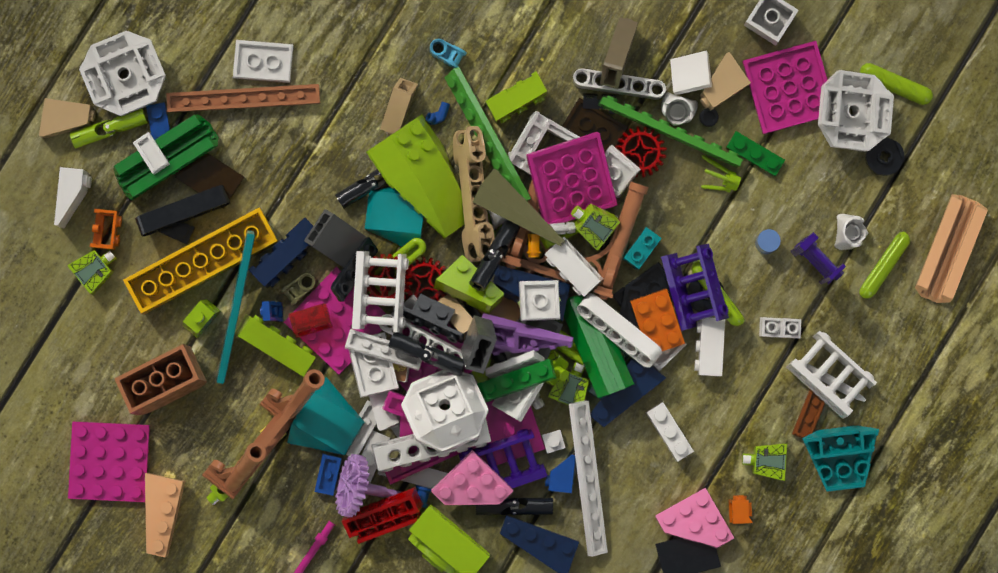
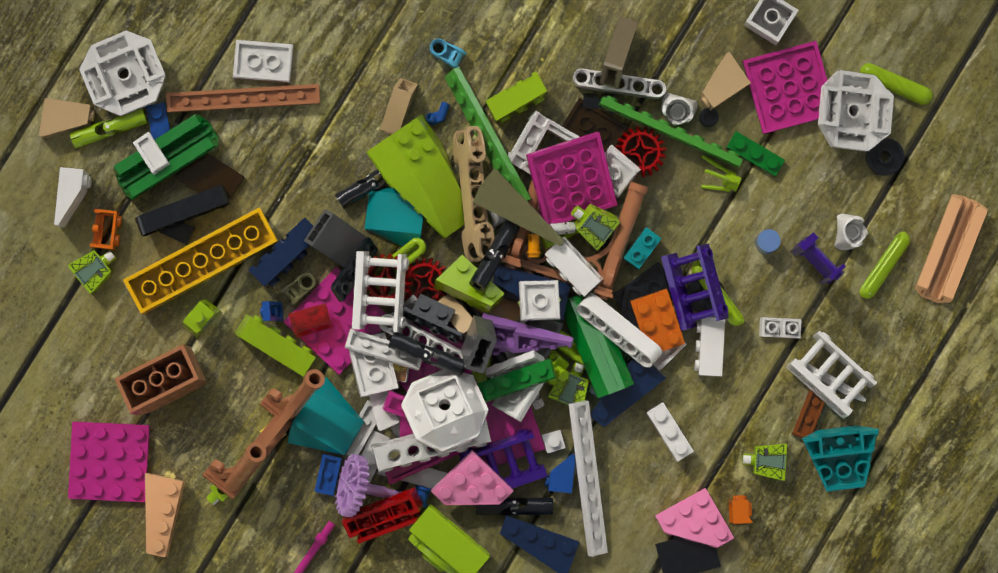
(235, 307): teal tile -> none
(691, 73): white tile -> none

